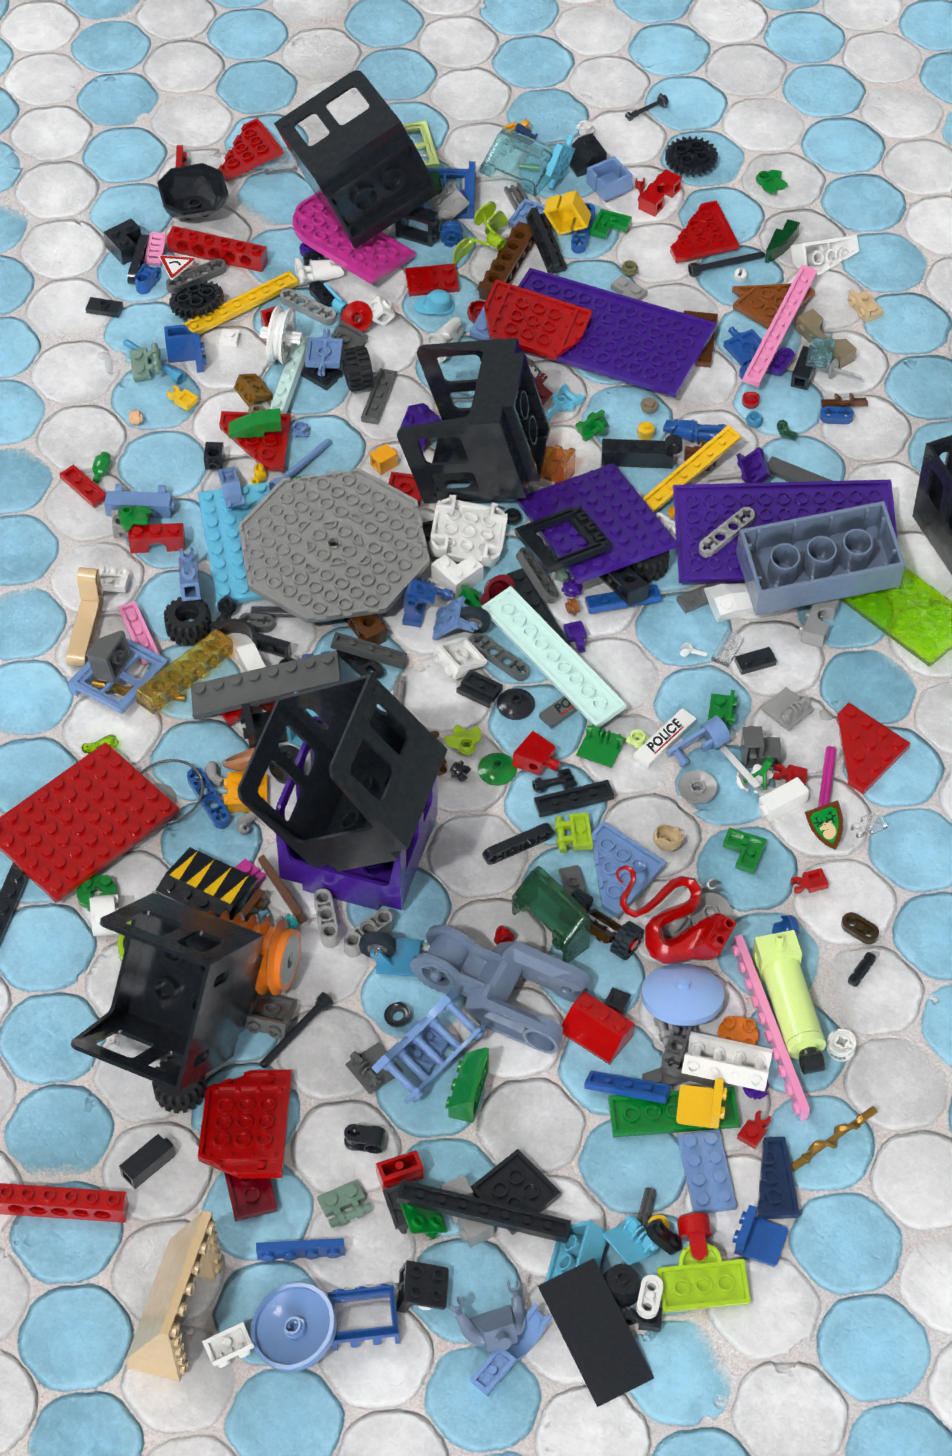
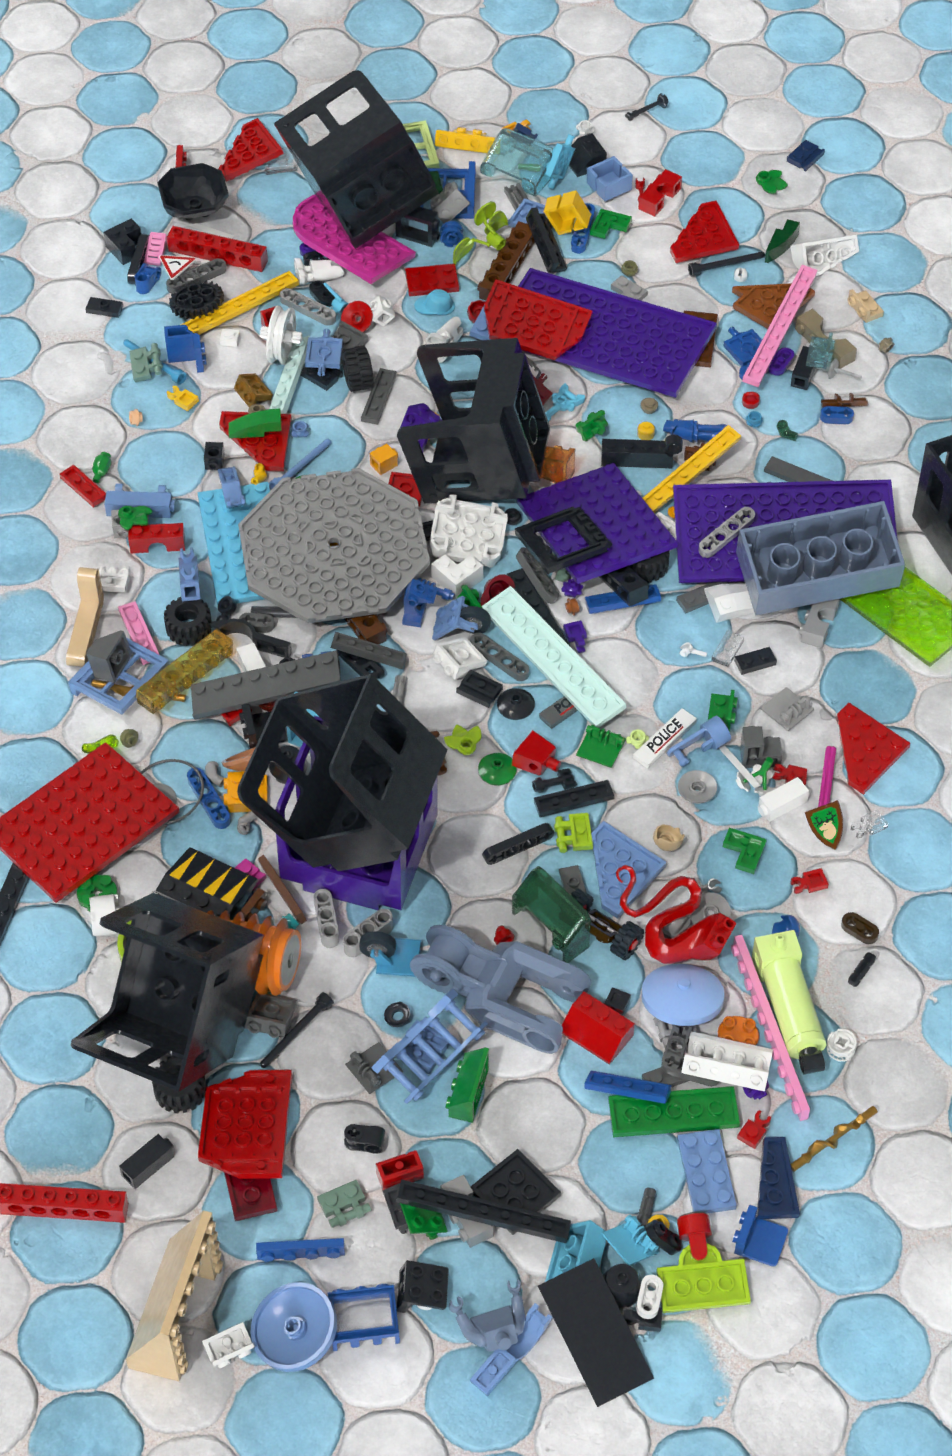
(129, 737): none -> olive plate
(457, 769): black plate -> none
(464, 139): none -> yellow bracket
(691, 156): black gear -> none
(701, 1105): yellow bracket -> none
(754, 466): dark purple bracket -> none
(805, 155): none -> dark blue plate
(886, 345): none -> dark tan plate

